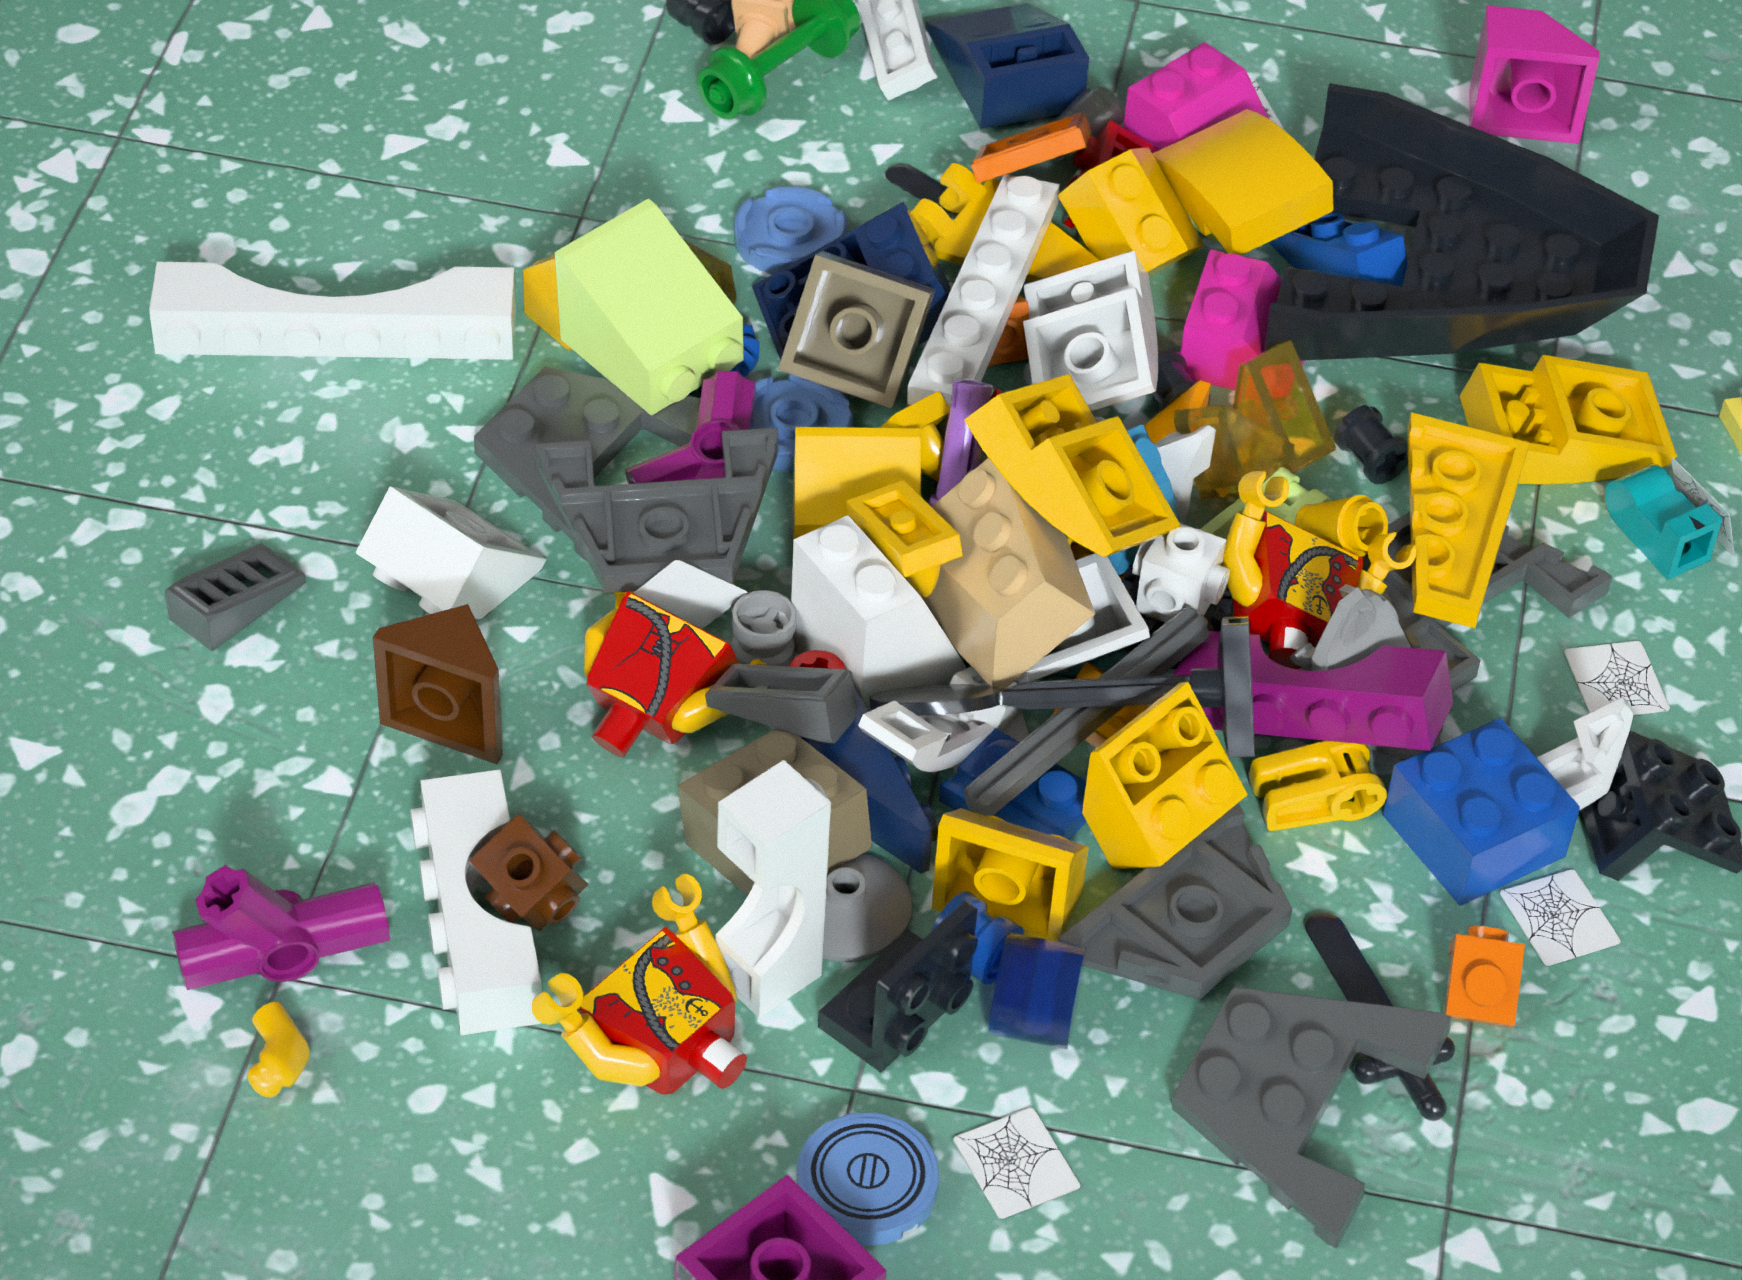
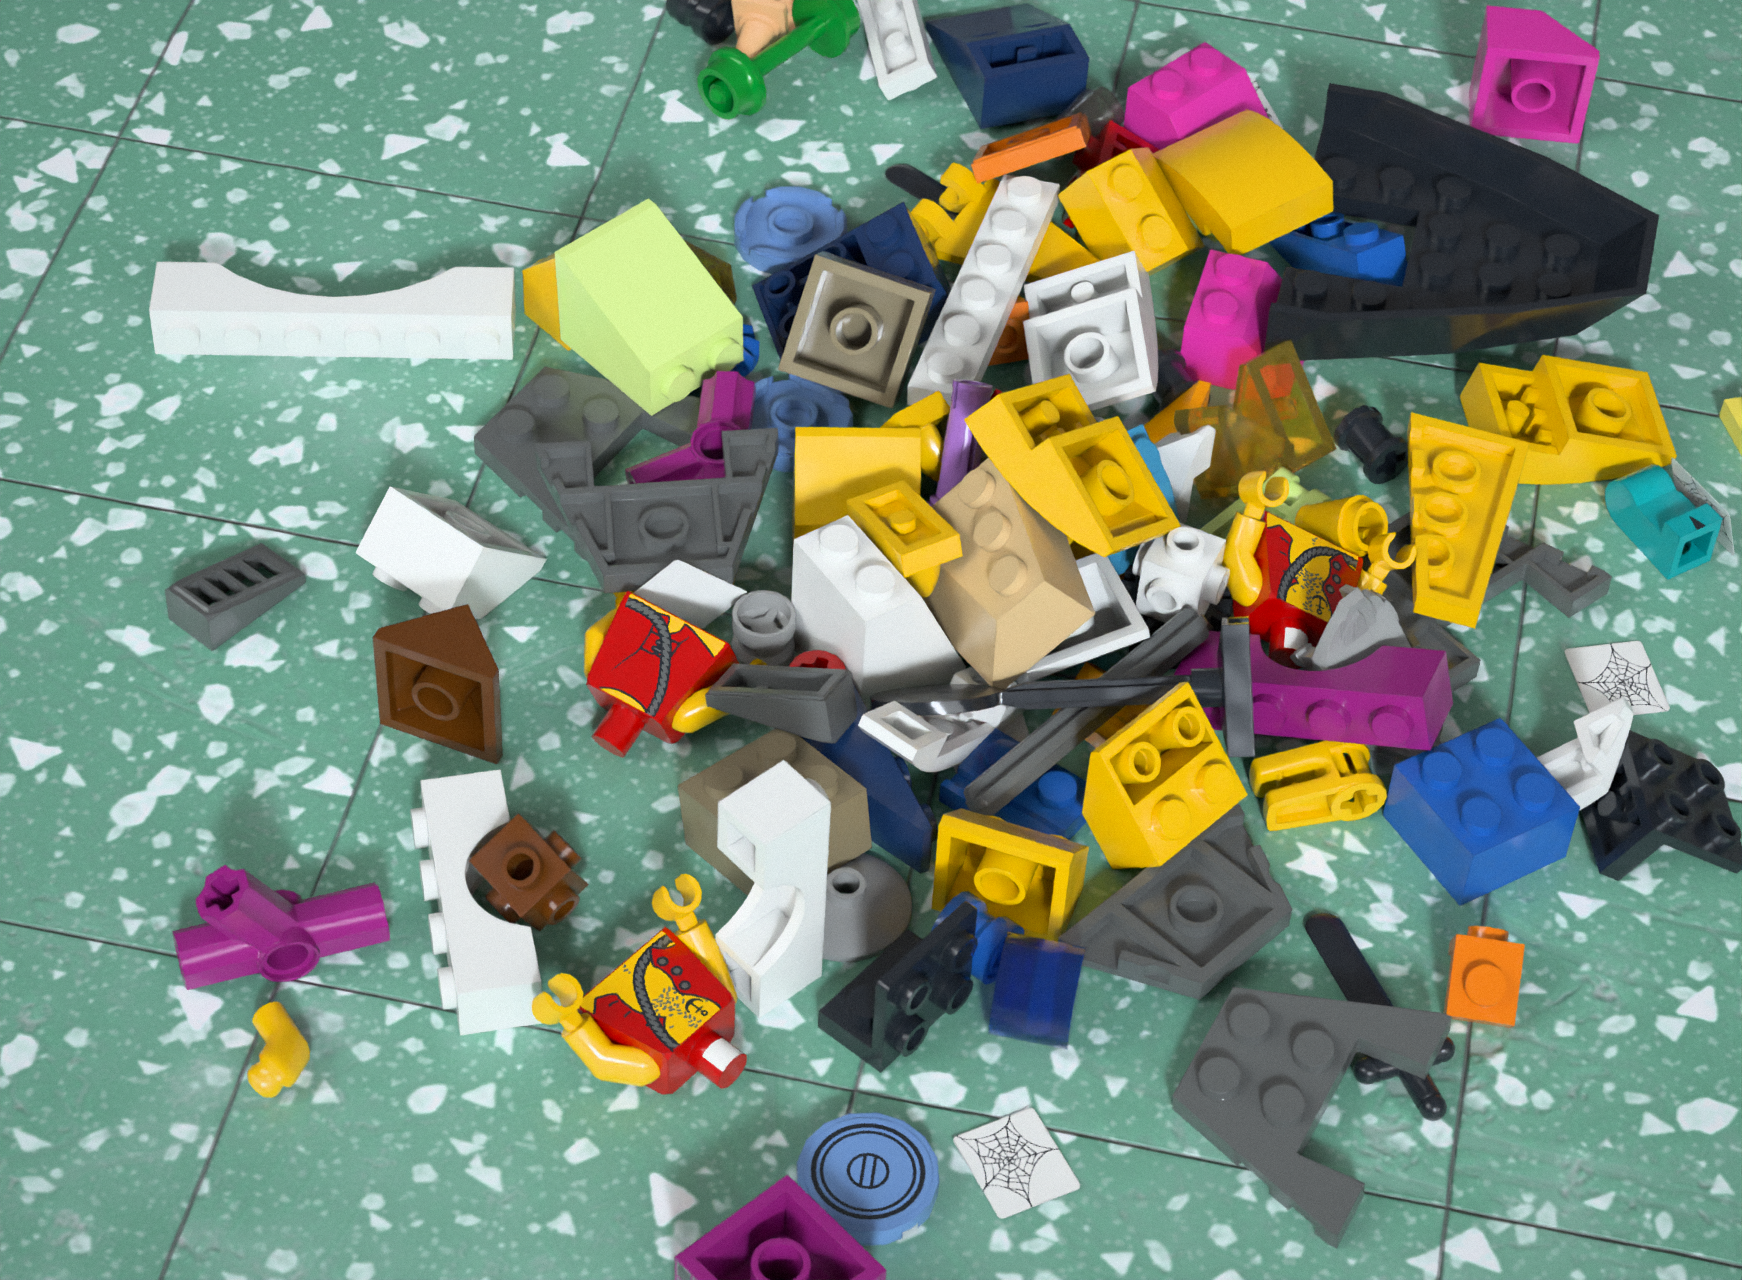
(1560, 917): white sticker -> none

